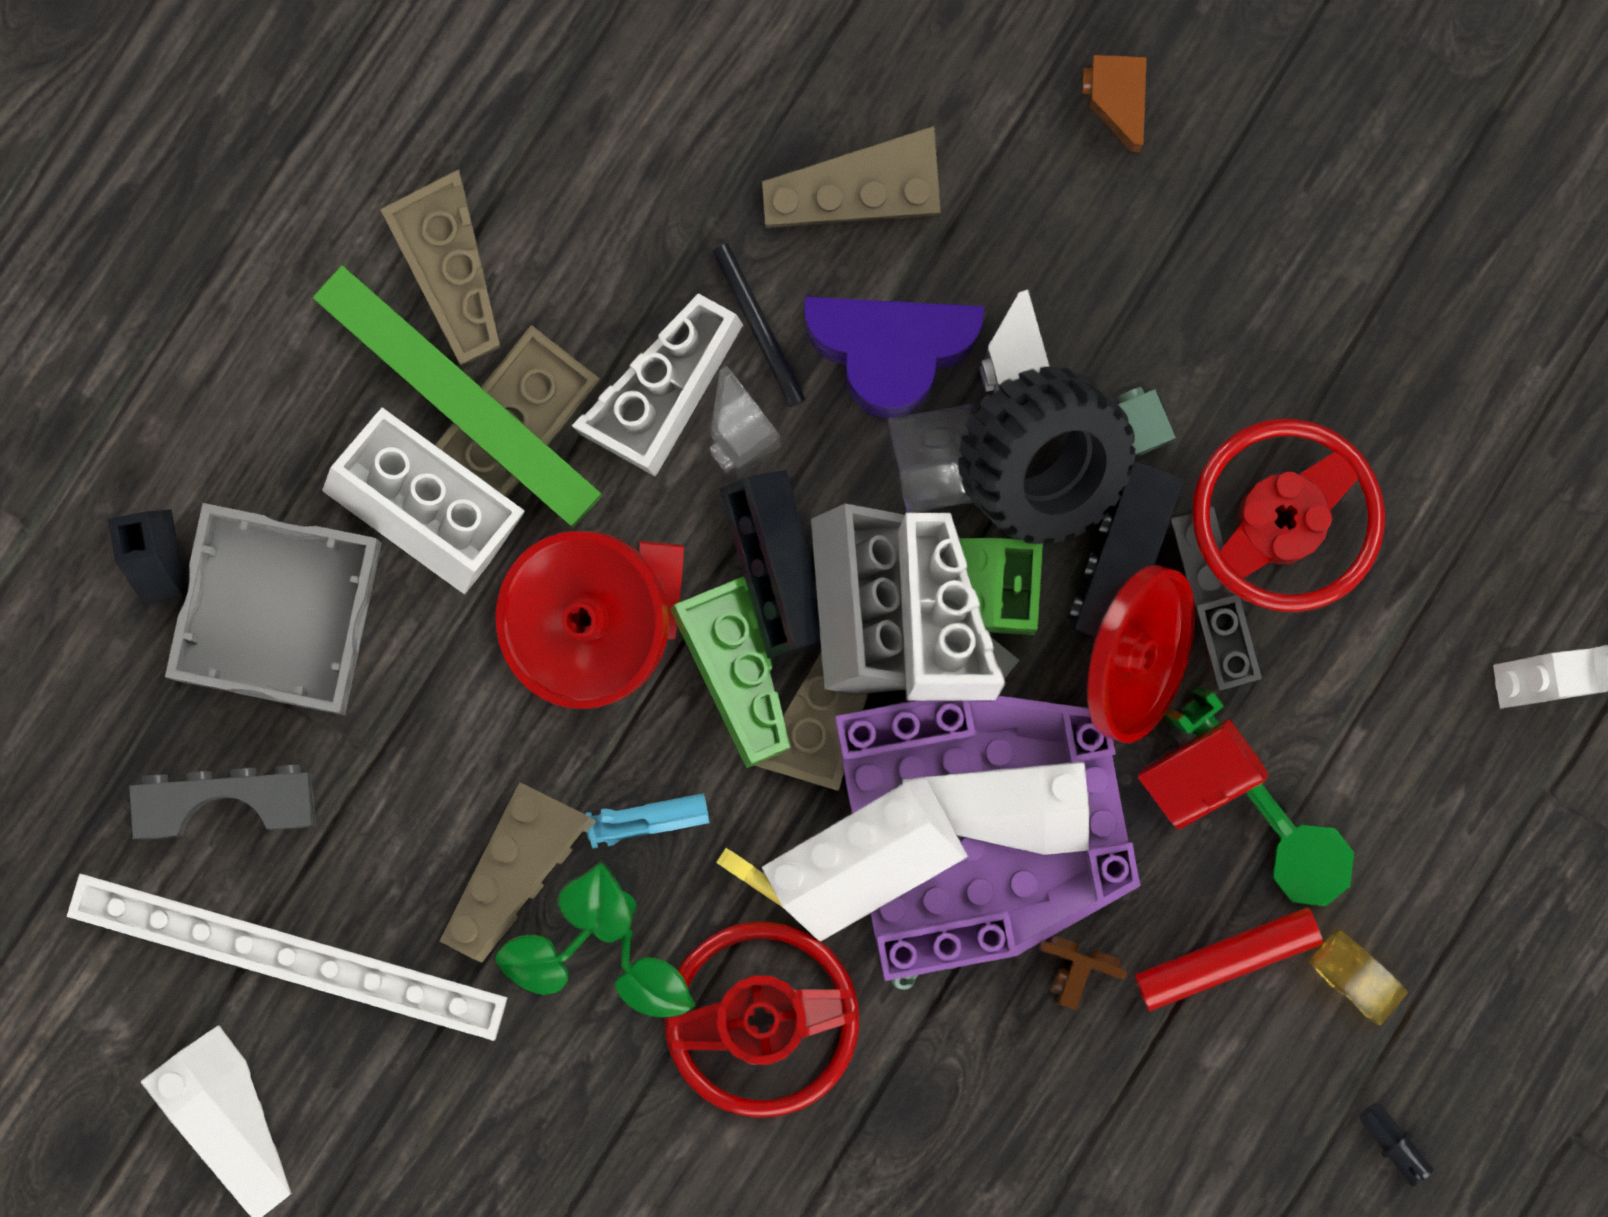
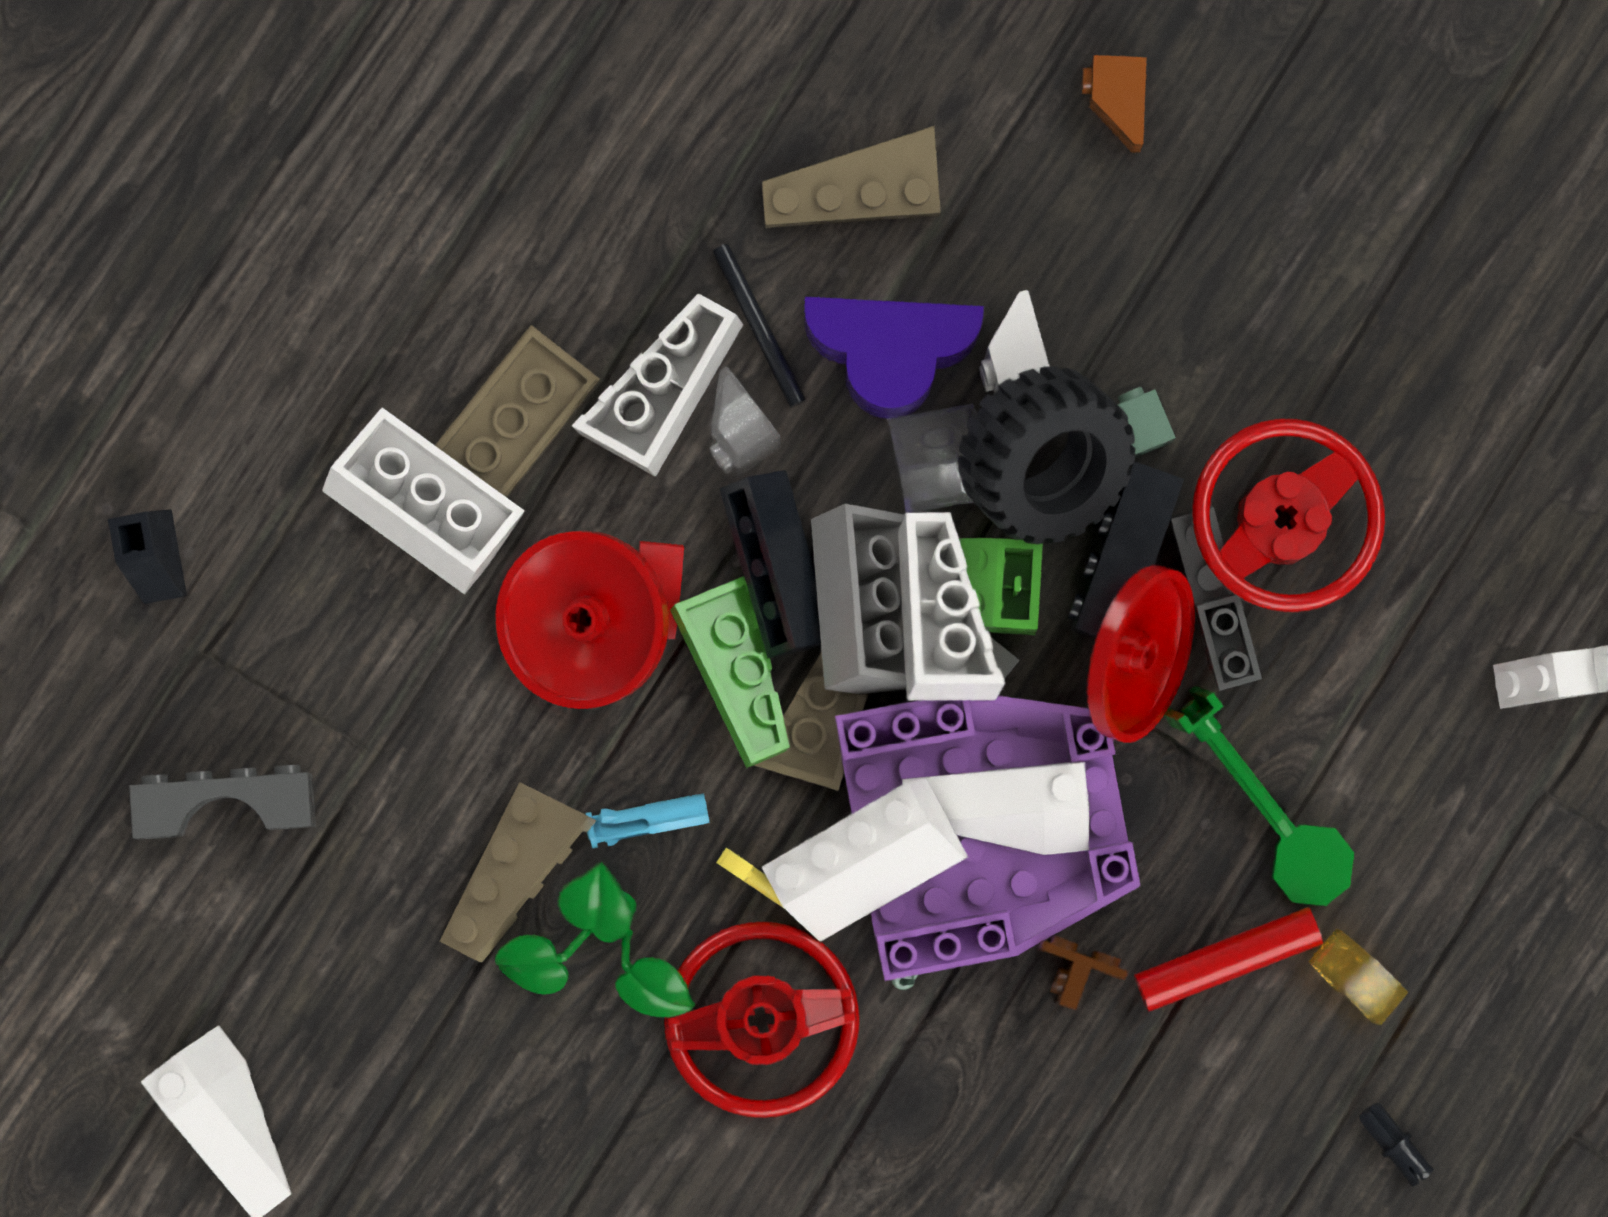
(274, 609): light grey tile -> none
(287, 957): white plate -> none
(444, 257): dark tan wing -> none
(457, 396): bright green tile -> none
(1203, 774): red piece -> none

